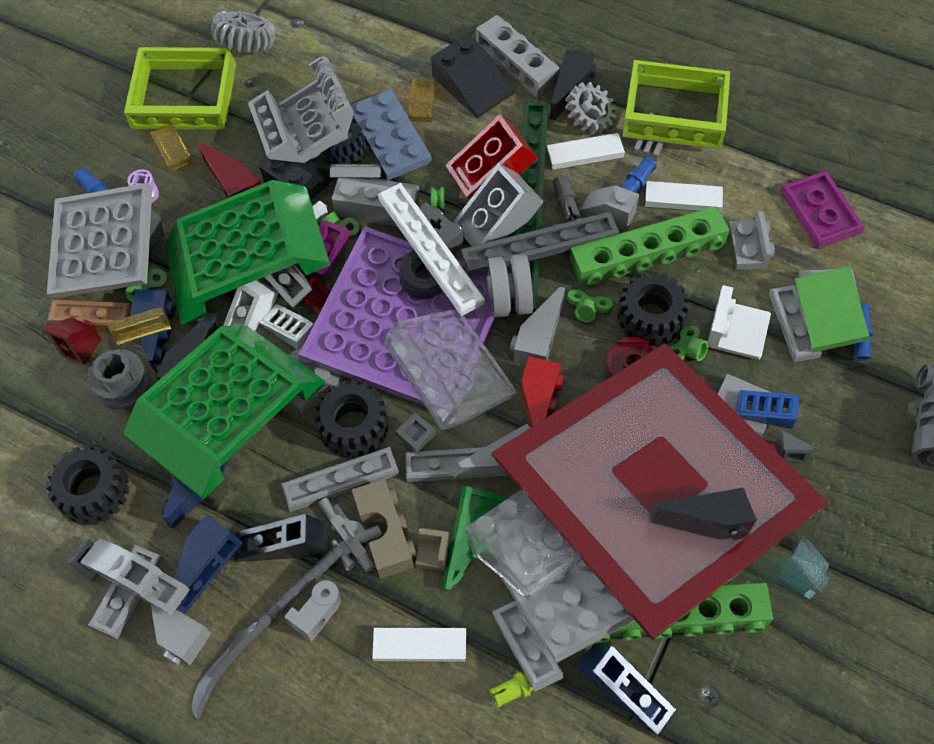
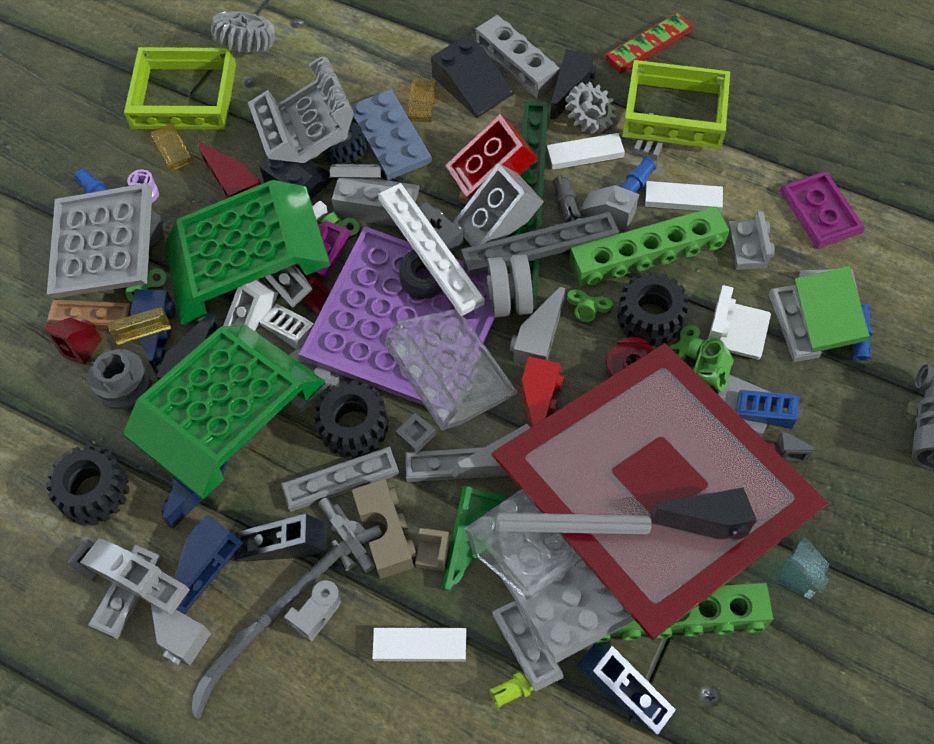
(438, 198): bright green bush -> none
(573, 523): none -> light grey axle
(648, 42): none -> tile
(714, 363): none -> bright green piece

